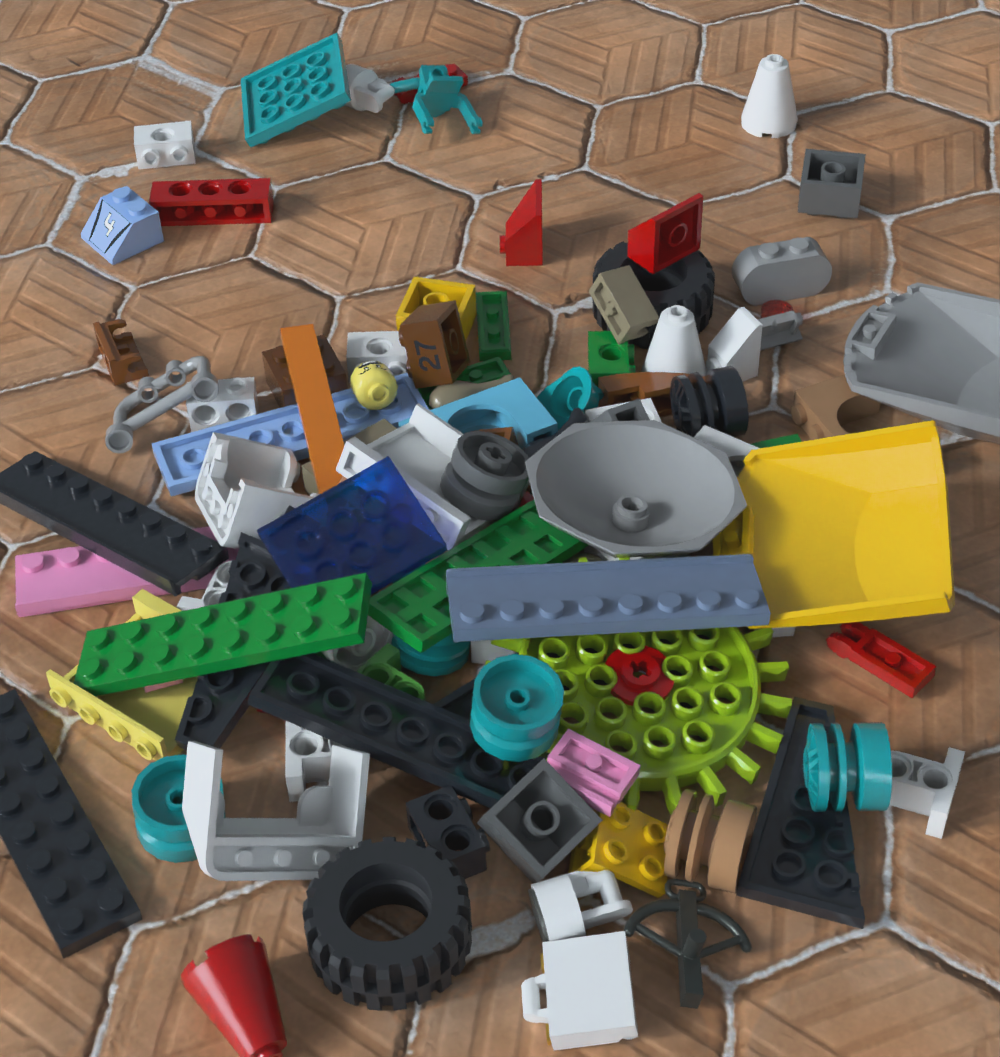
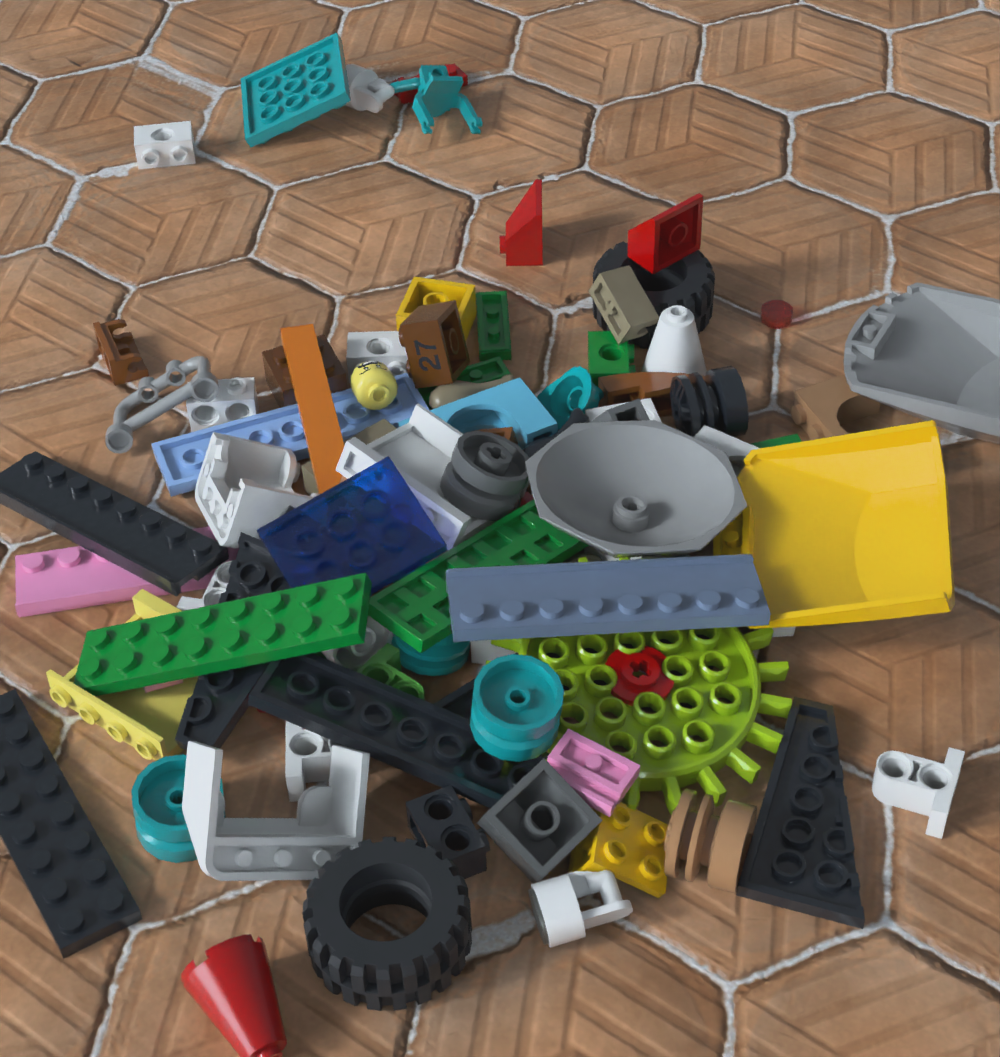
(122, 226): light blue slope -> none
(213, 201): red brick -> none
(585, 991): white piece -> none
(689, 938): pearl dark grey piece -> none
(737, 345): white slope -> none
(771, 100): white cone -> none
(780, 329): light grey hinge -> none
(781, 270): light grey brick -> none
(831, 183): dark grey brick -> none
(852, 766): teal wheel -> none
(882, 657): red hinge -> none

